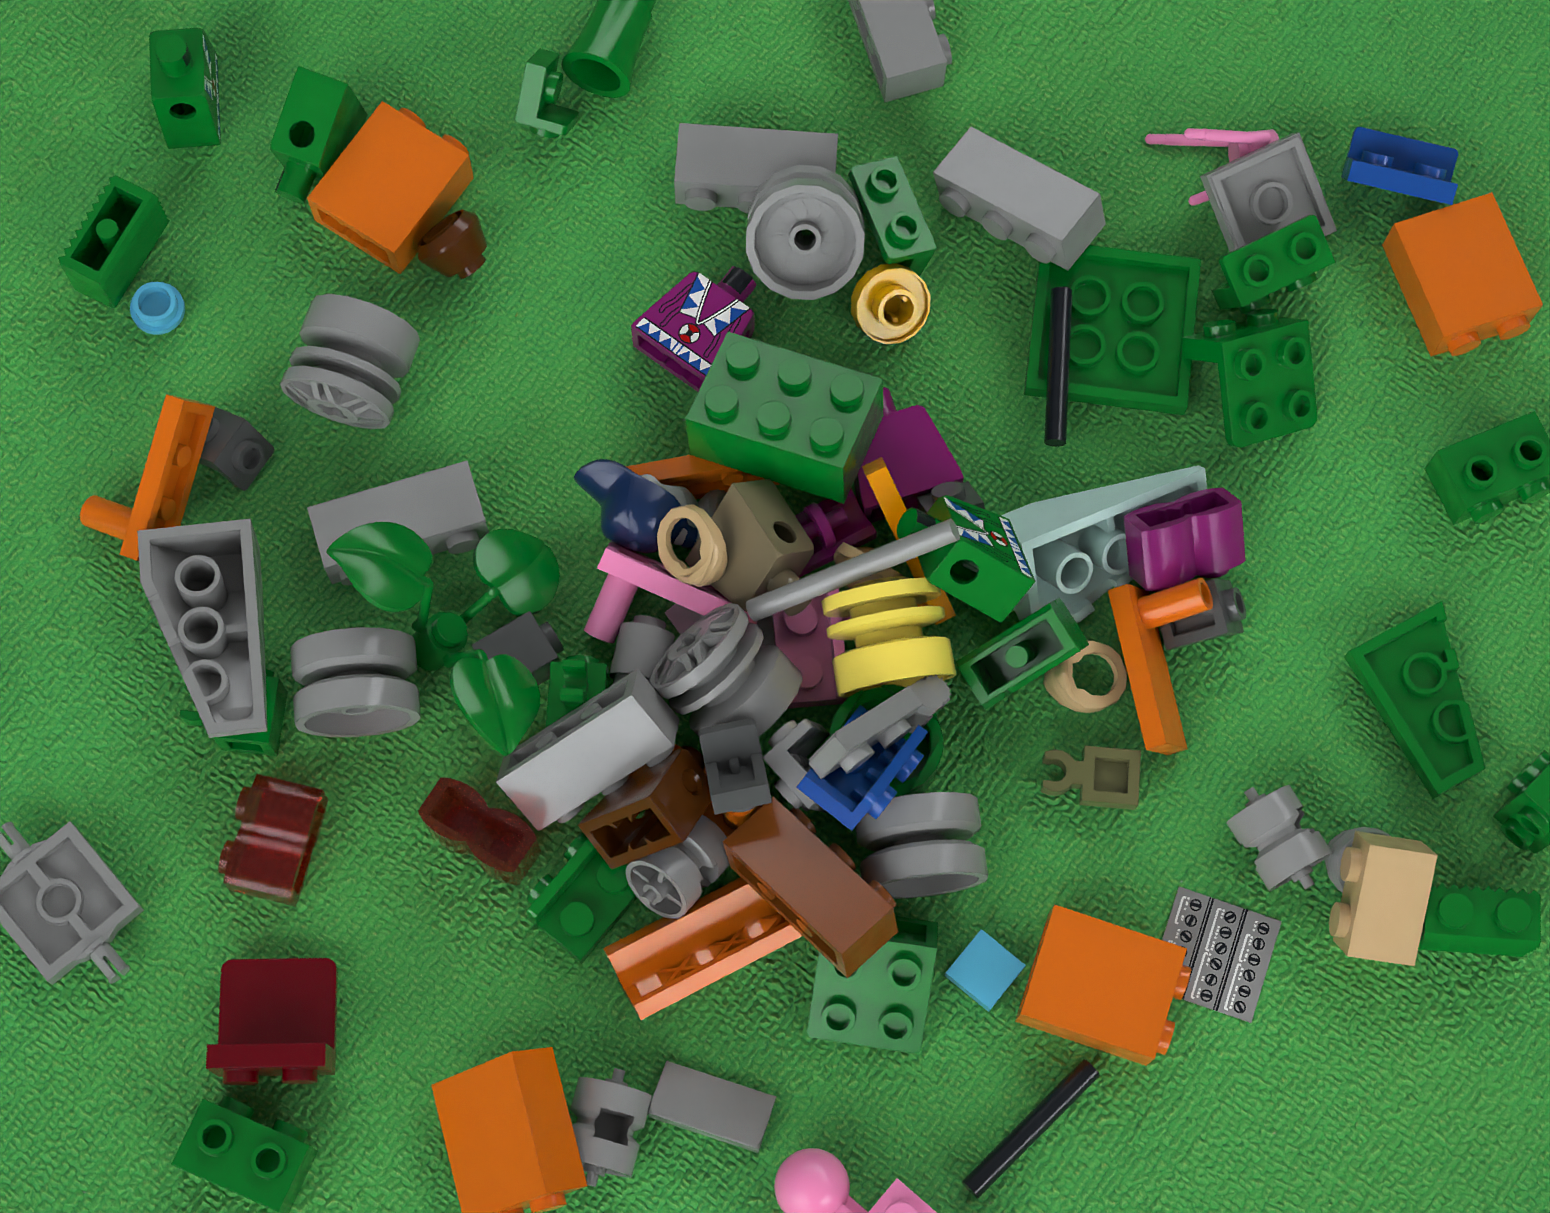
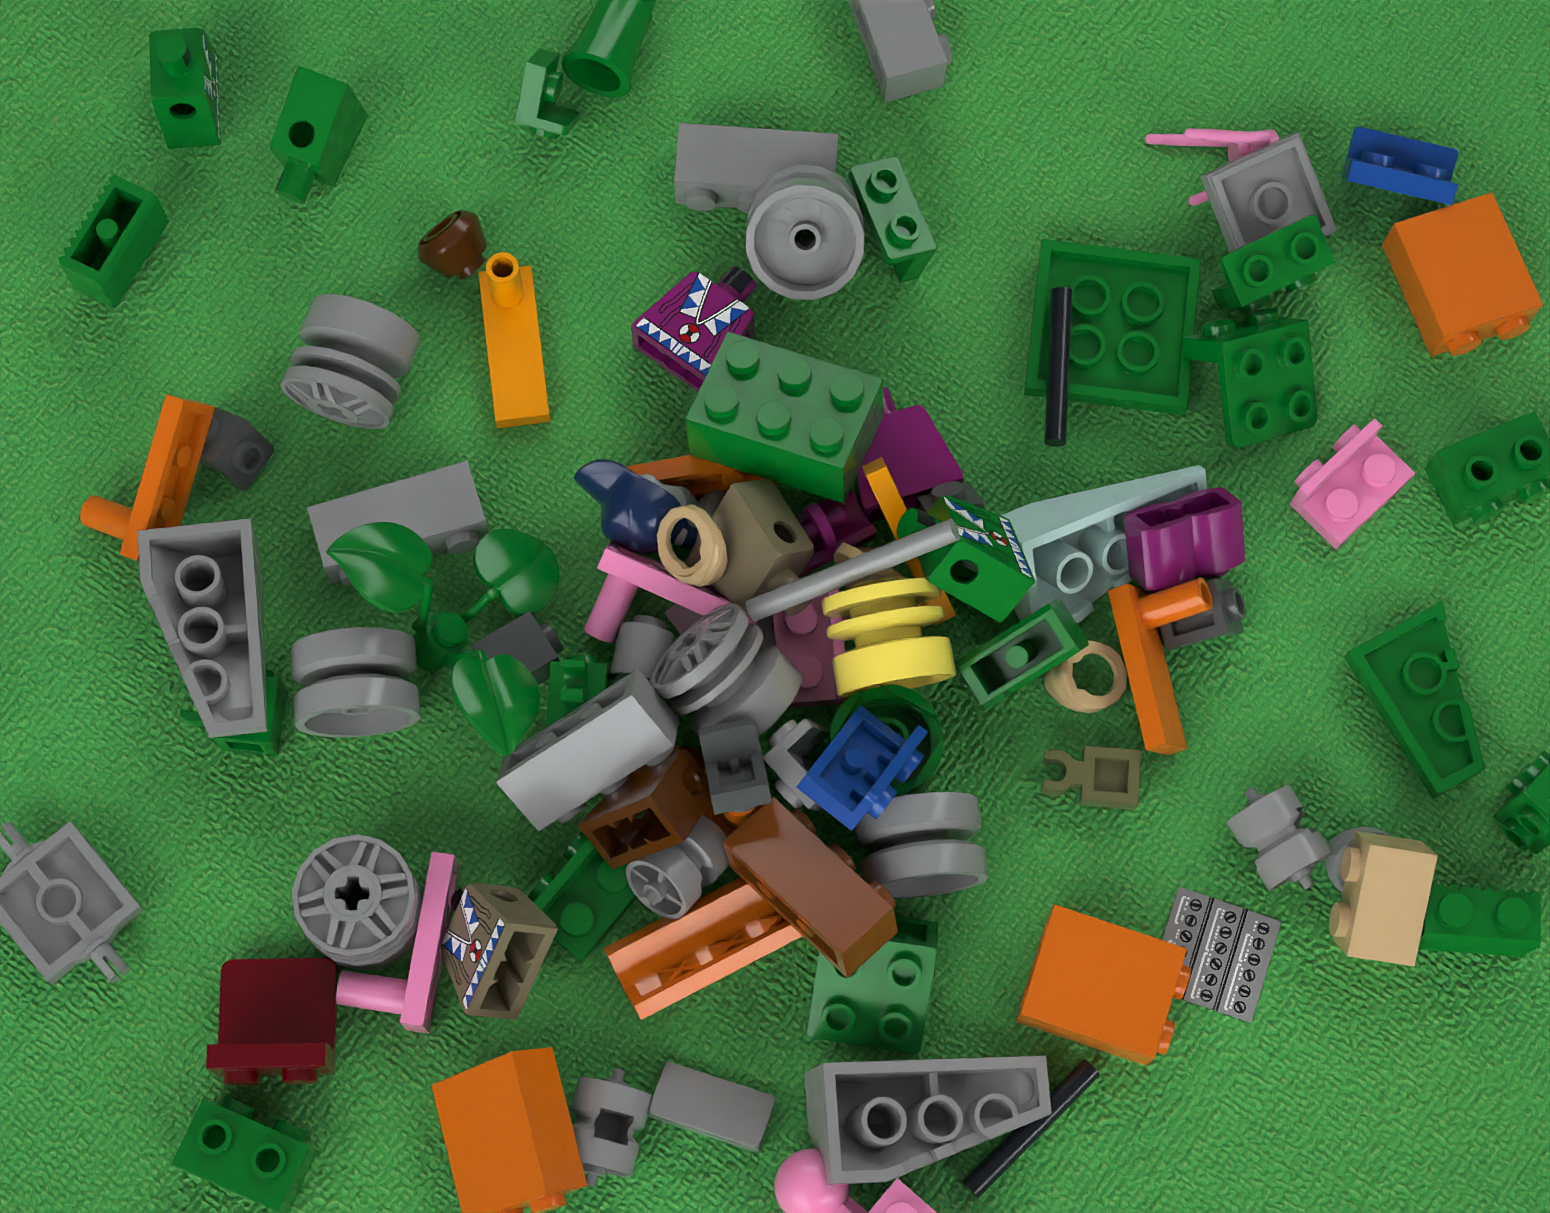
(157, 308): medium azure plate -> none
(274, 839): clear red brick -> none
(381, 926): none -> light grey wheel
(391, 185): orange brick -> none
(417, 995): none -> bright pink piece
(495, 837): clear red brick -> none
(495, 948): none -> dark tan torso
(513, 342): none -> light orange piece
(882, 724): light grey hinge -> none
(890, 303): yellow plate -> none
(905, 1114): none -> light grey wedge
(984, 970): medium azure tile -> none
(1019, 199): light grey brick -> none
(1351, 485): none -> bright pink bracket

